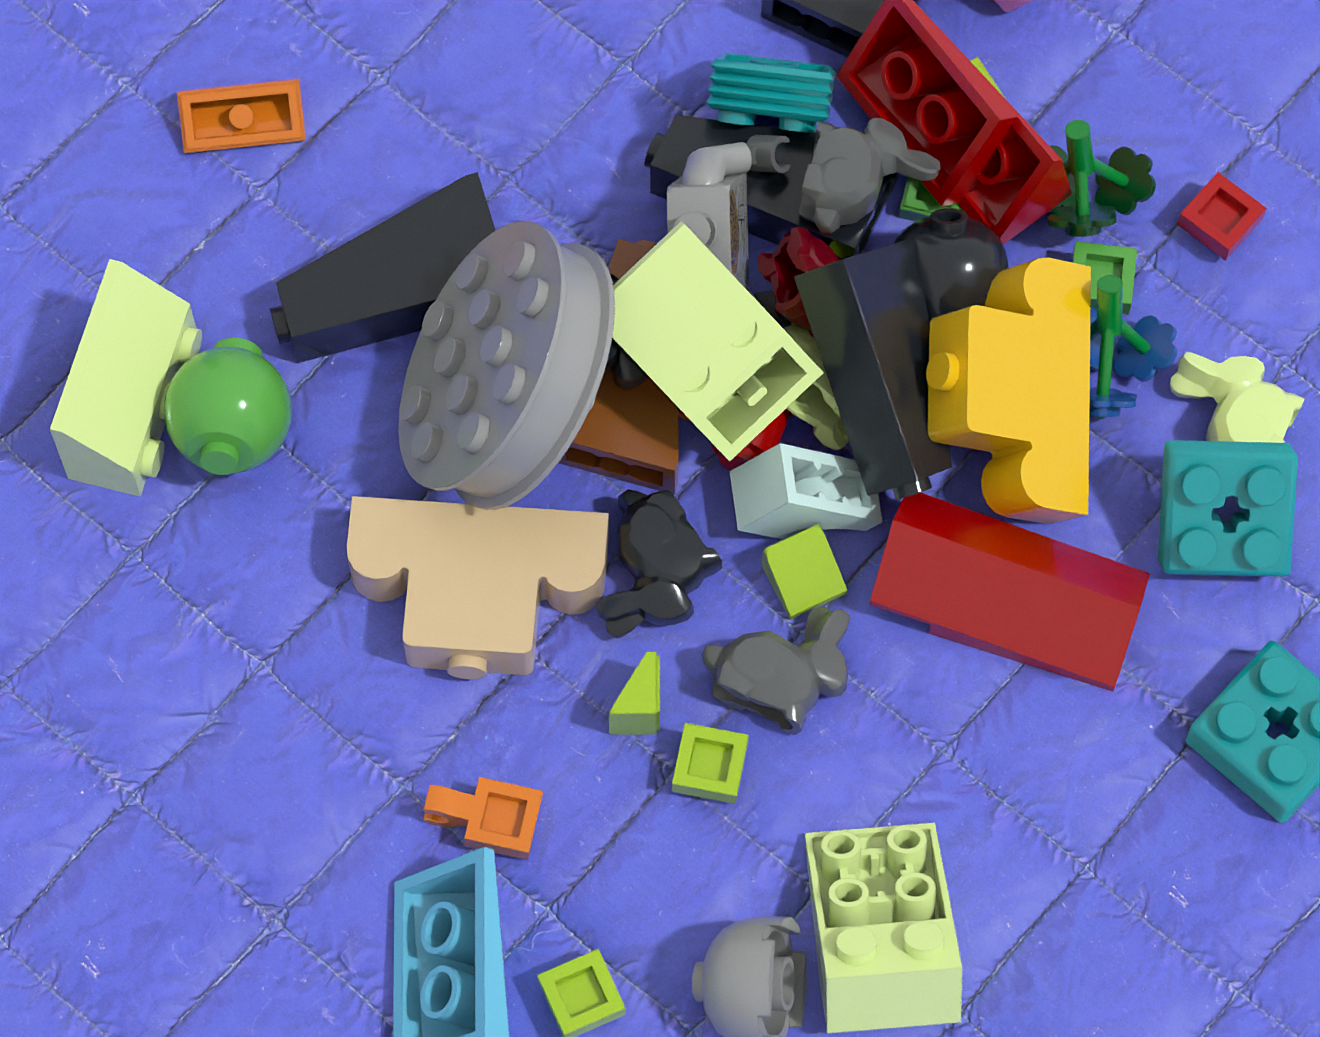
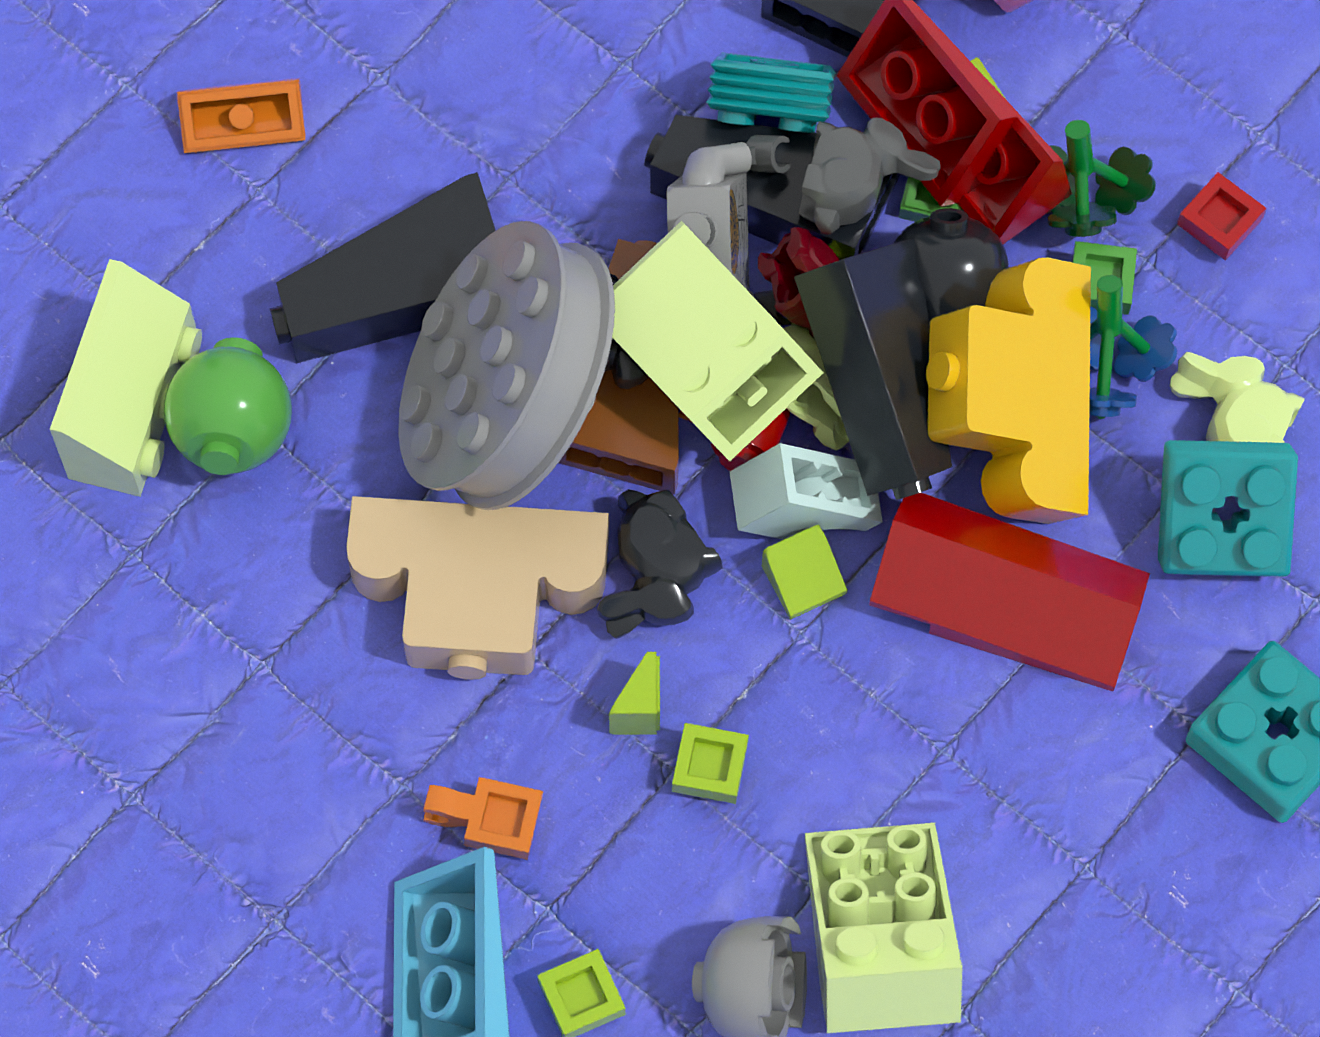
(778, 677): dark grey animal -> none

